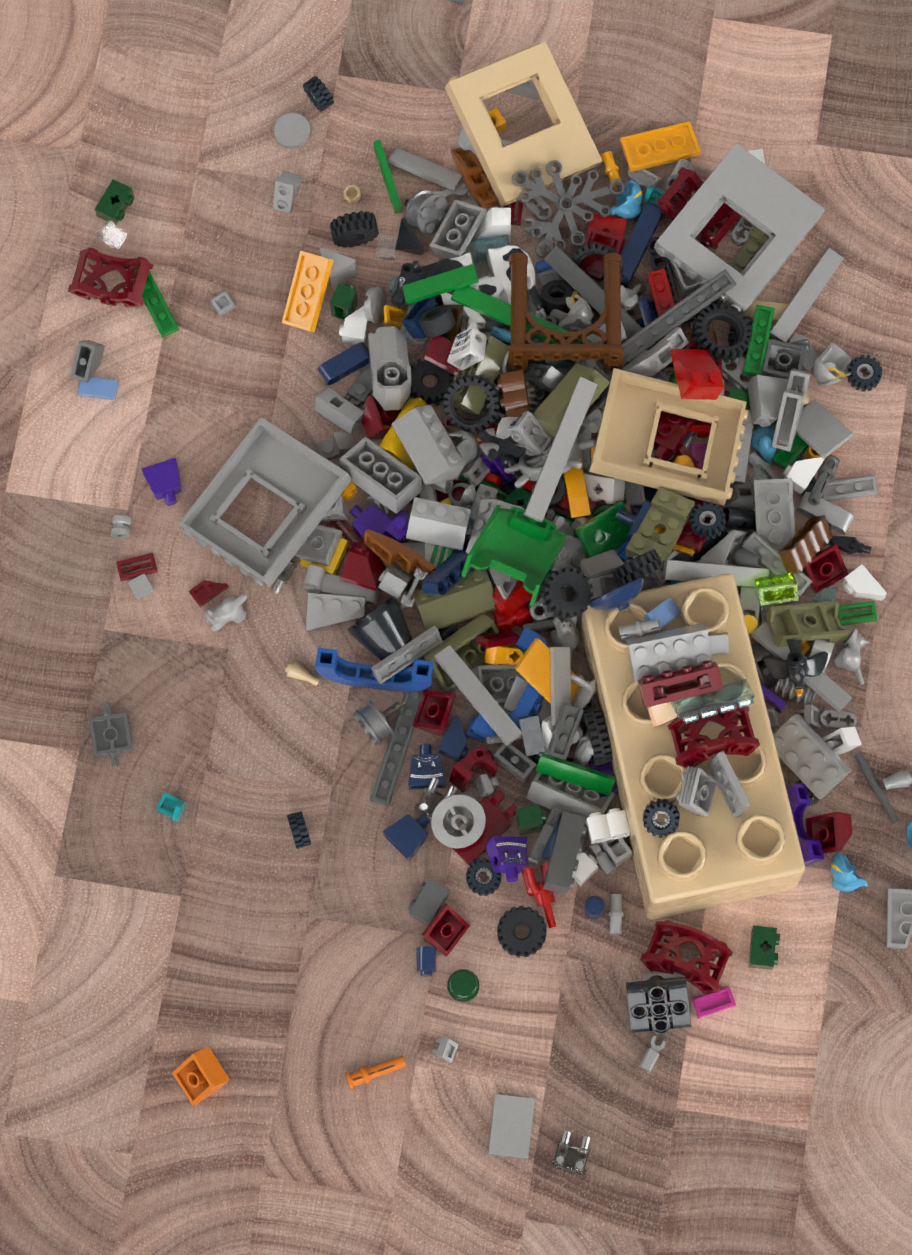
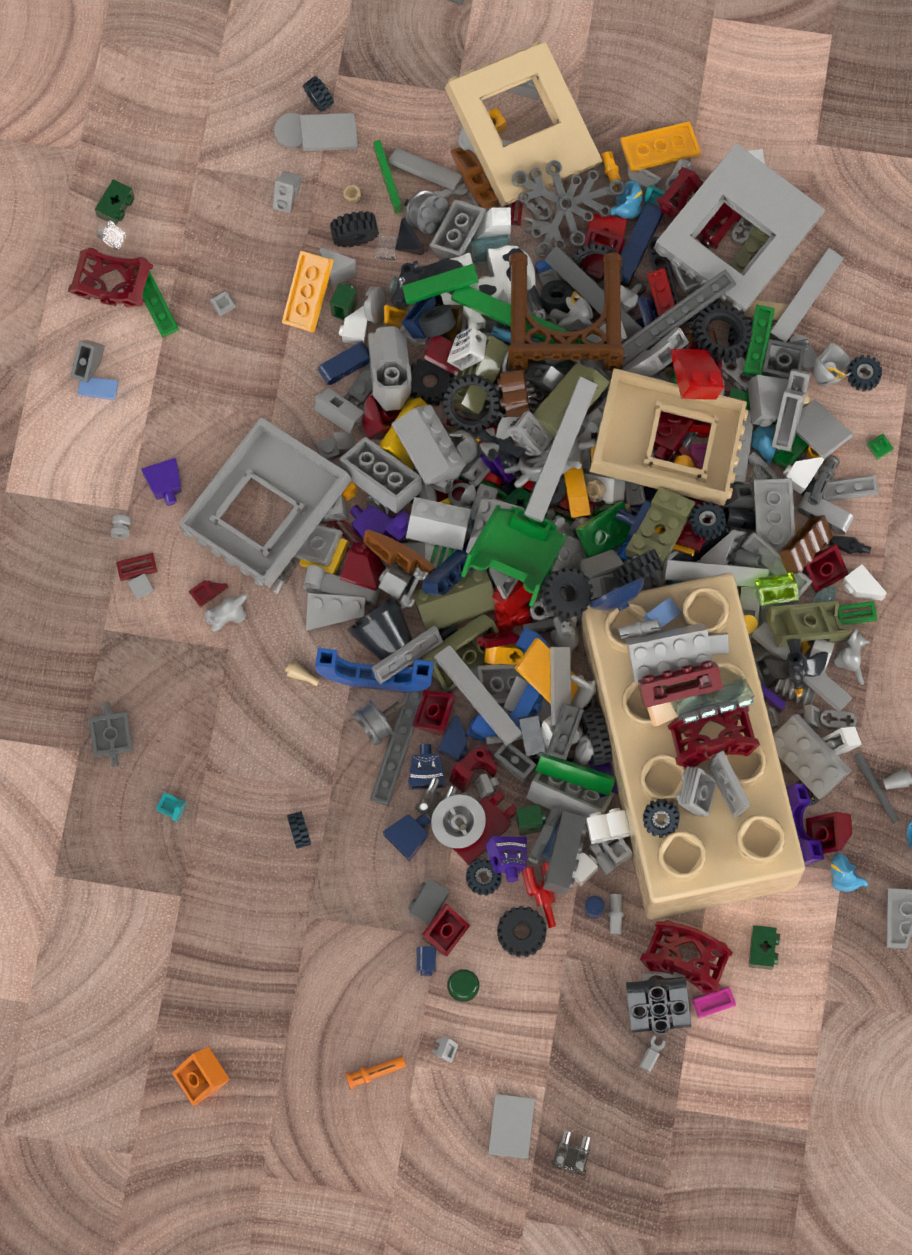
(328, 132): none -> light grey tile
(595, 489): none -> tan tile
(880, 446): none -> green tile

